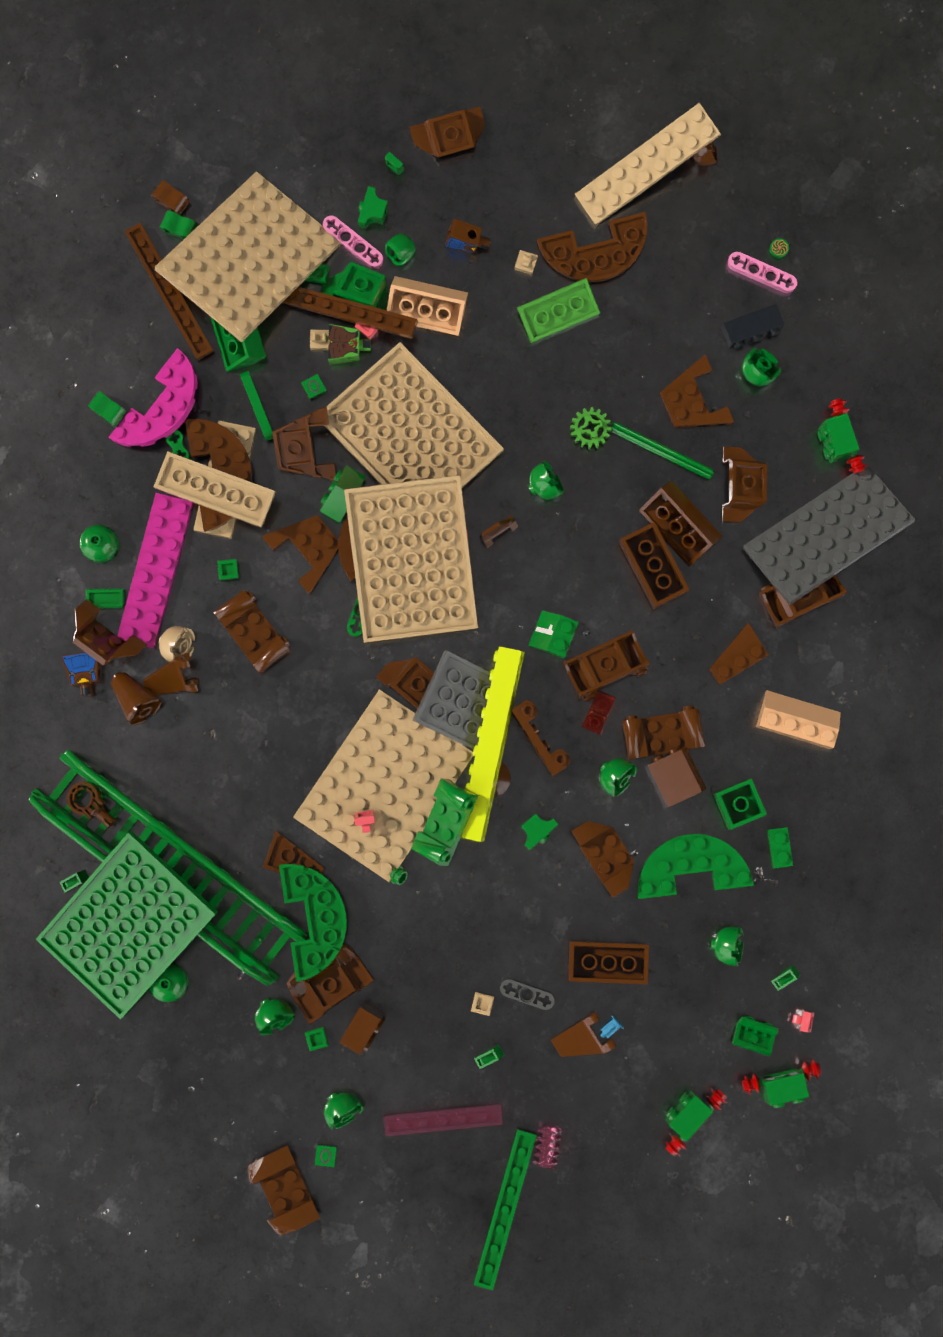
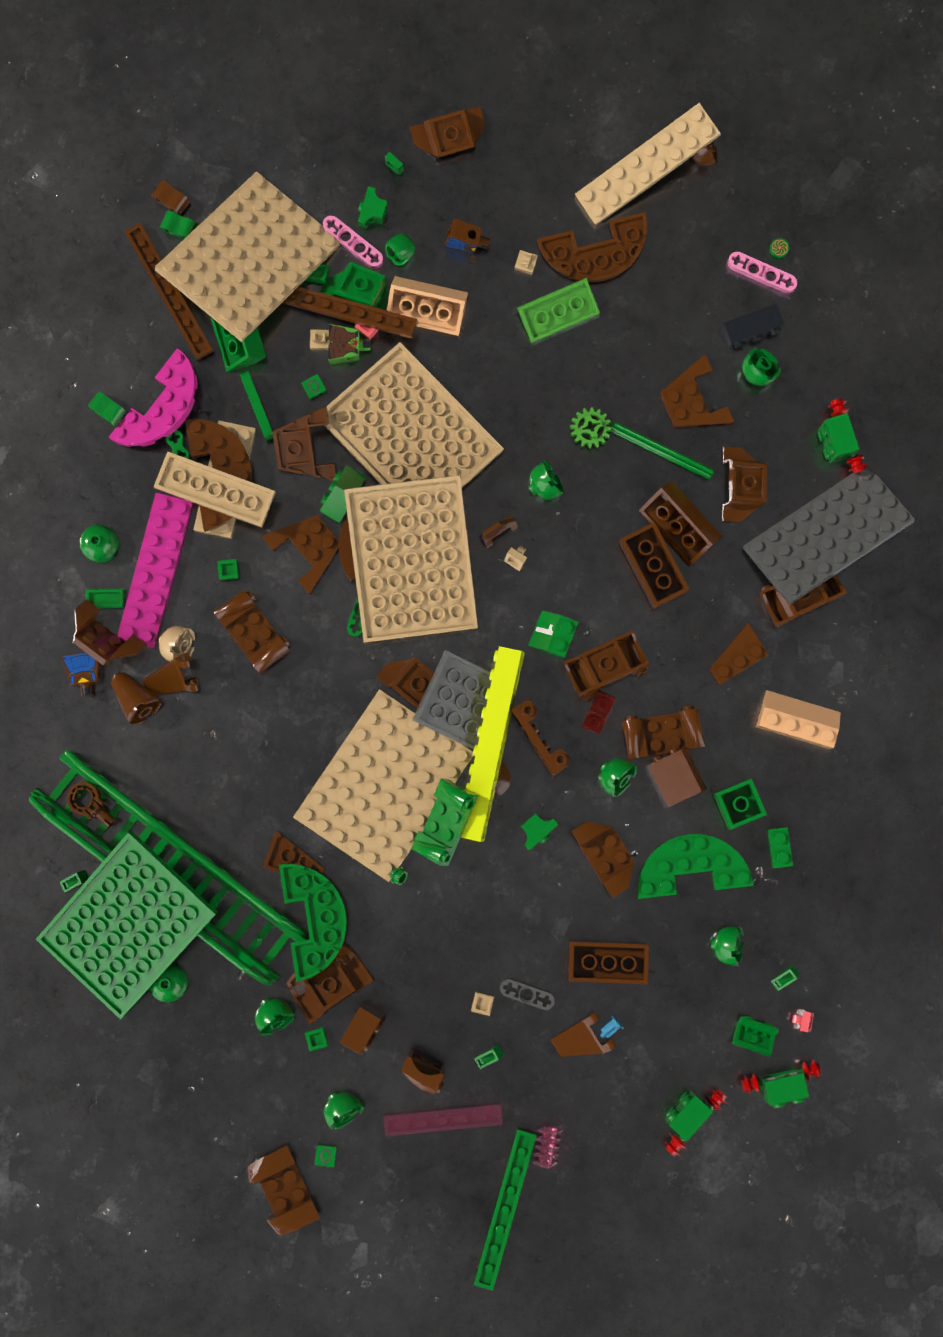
(364, 818): coral tile -> none
(423, 1072): none -> reddish brown piece
(516, 557): none -> tan tile

